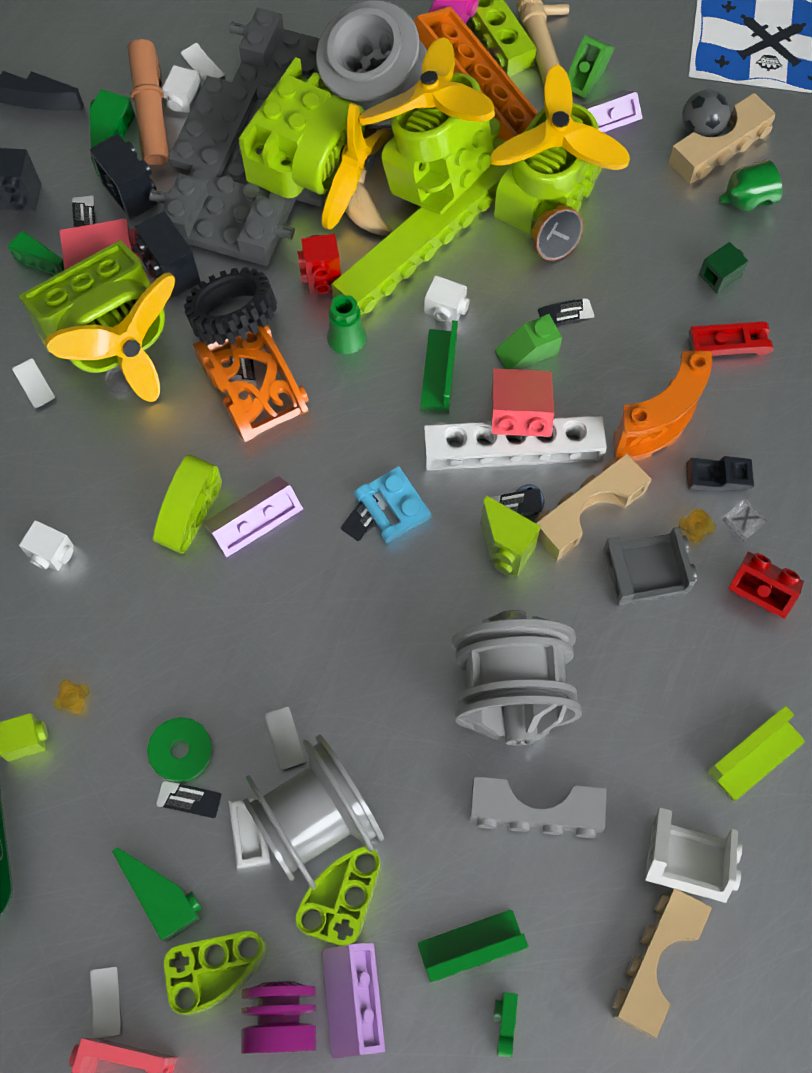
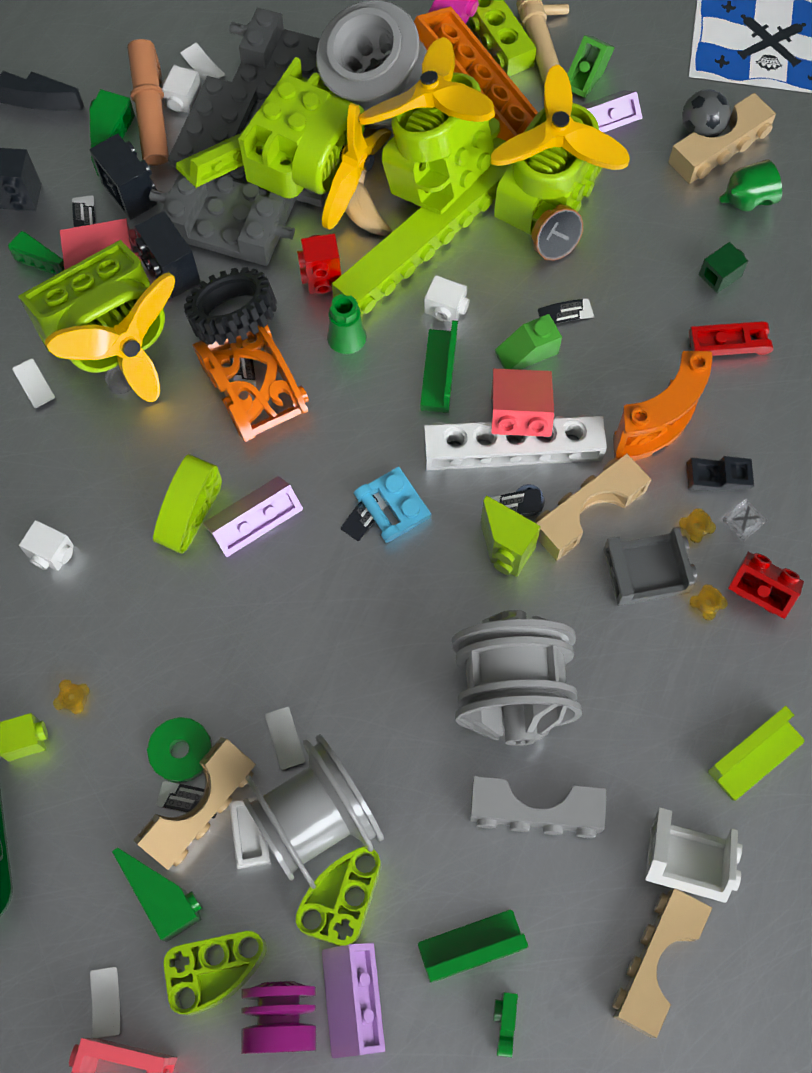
(169, 837): none -> tan arch
(212, 162): none -> lime panel
(717, 602): none -> clear yellow plate

